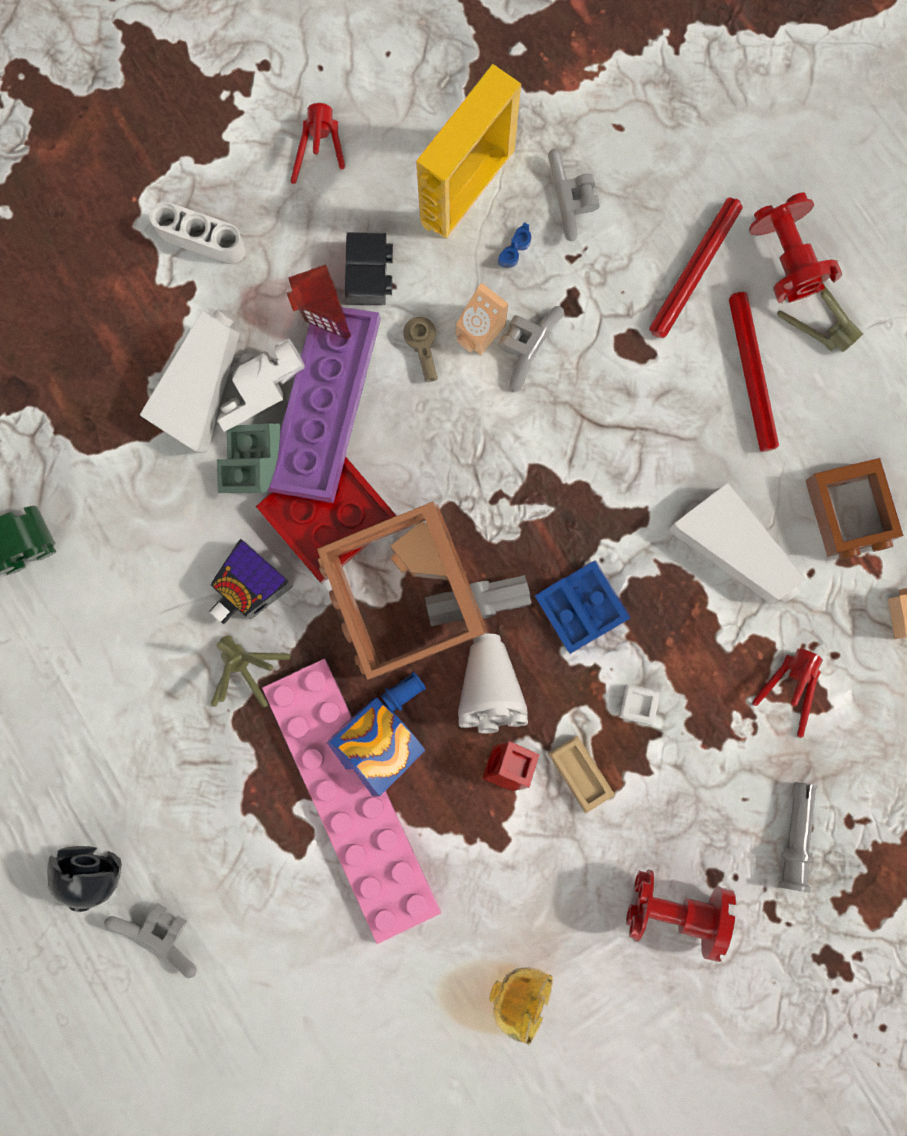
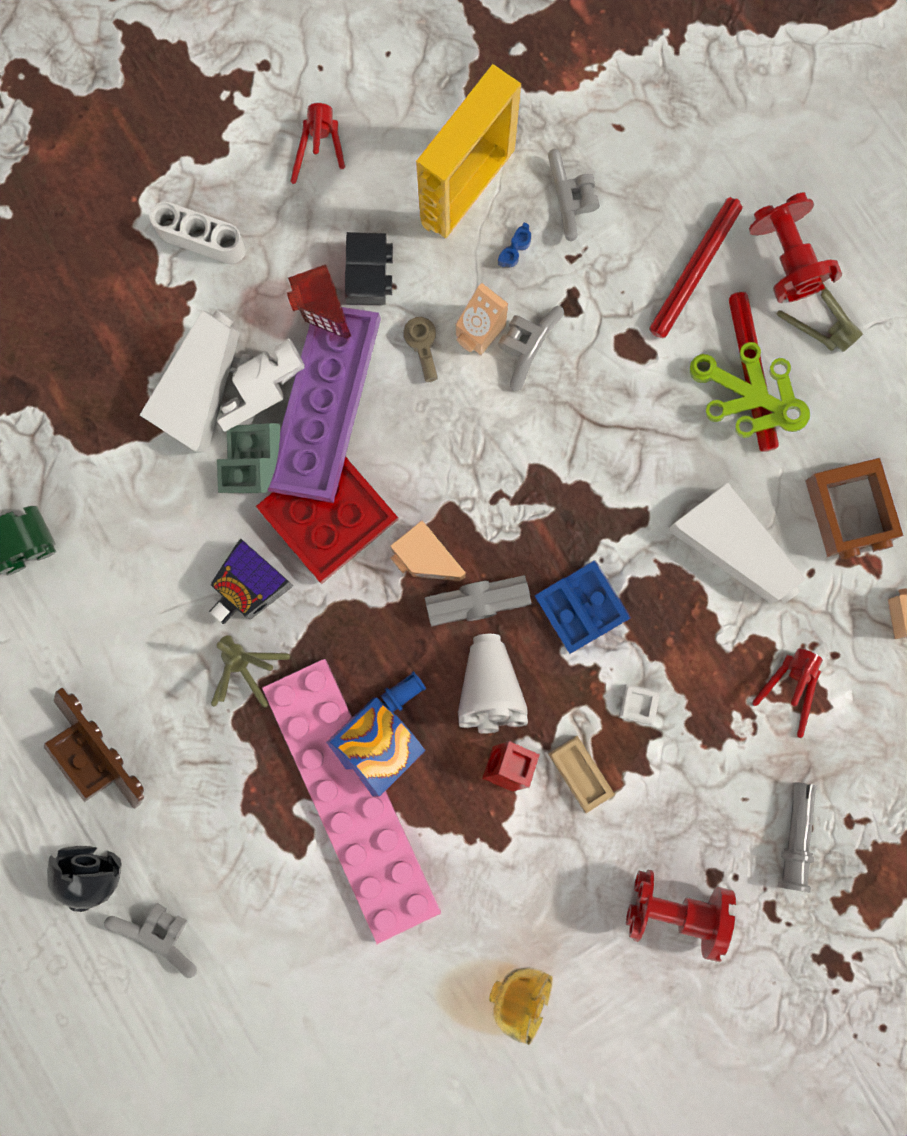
(86, 758): none -> reddish brown bracket
(343, 598): nougat window -> none
(753, 394): none -> lime plant

